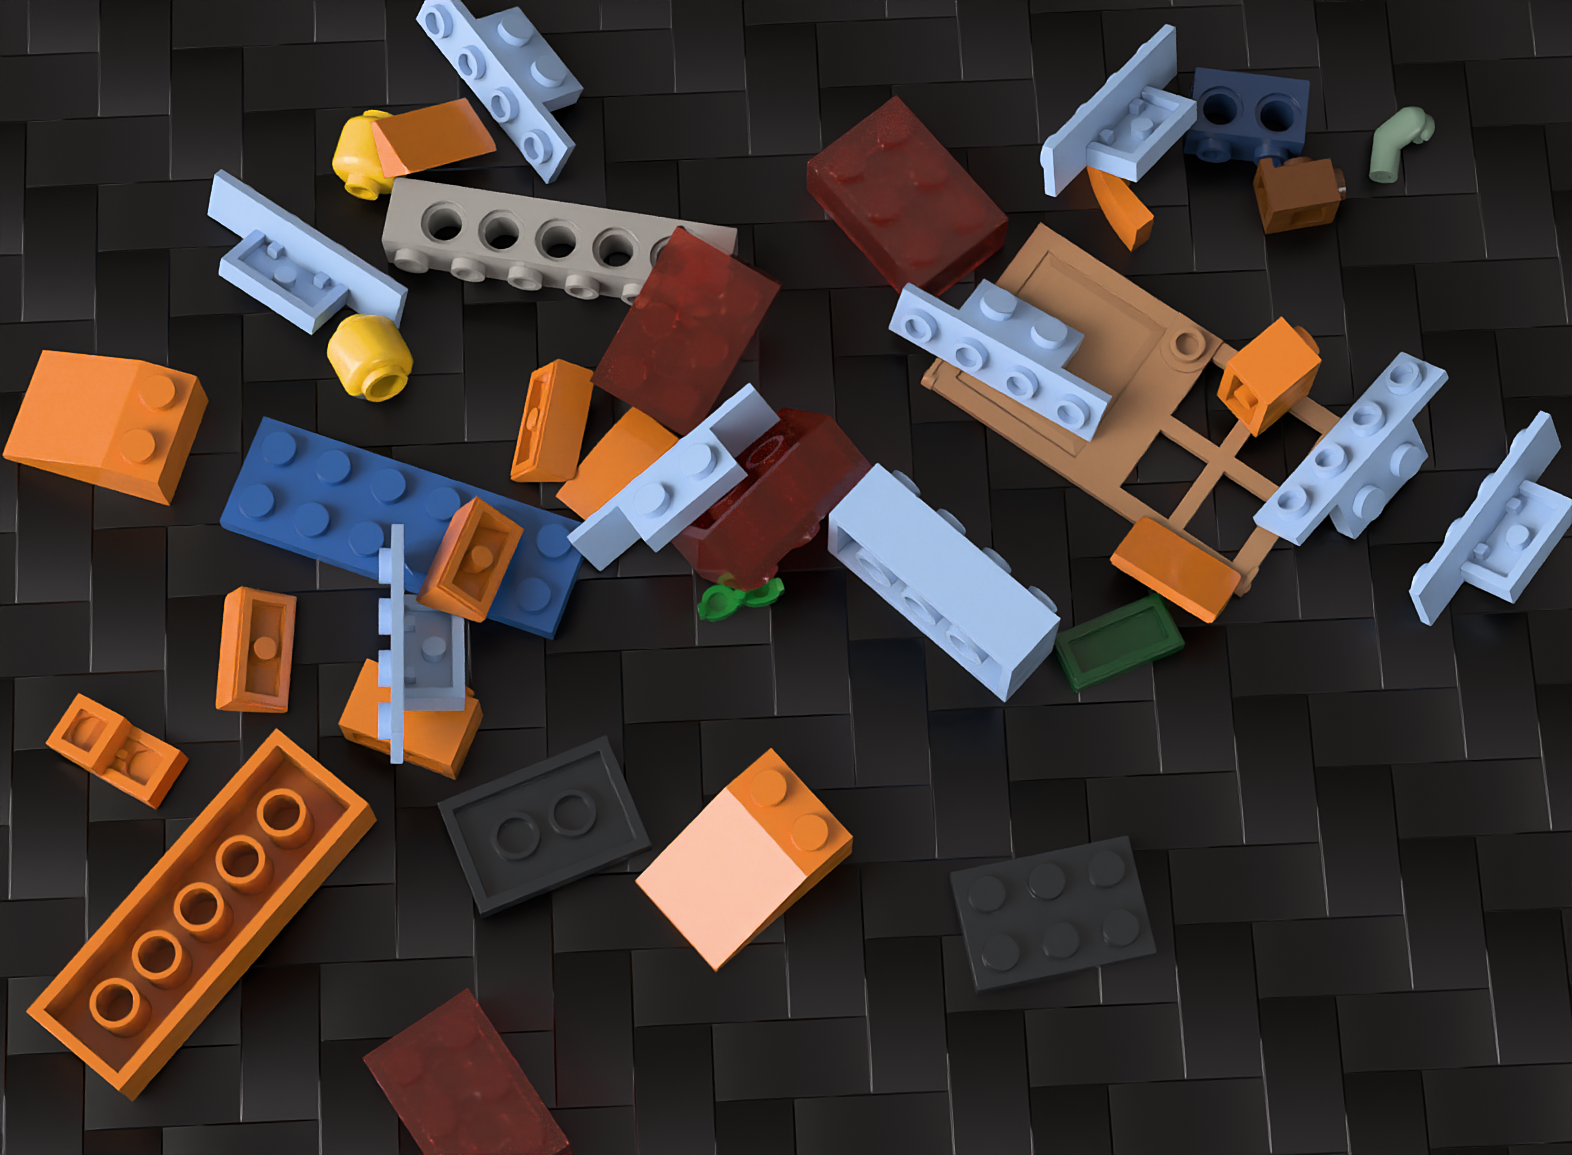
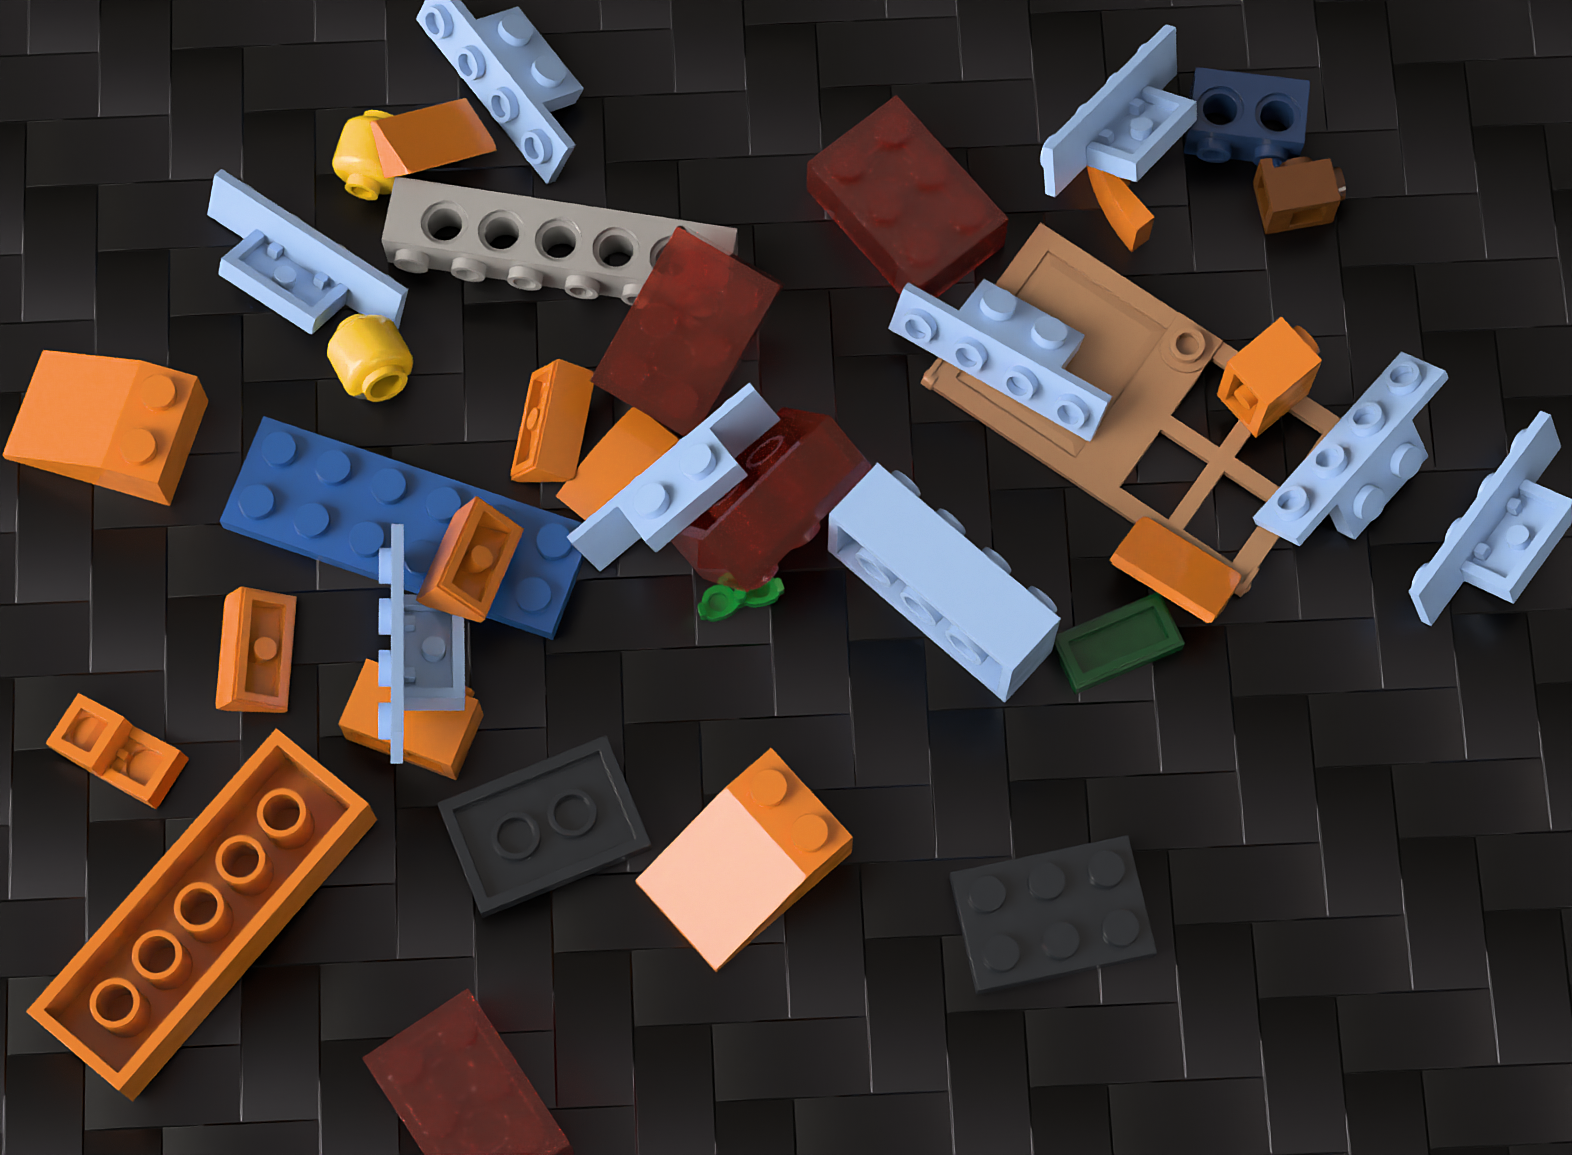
(1393, 135): sand green arm -> none

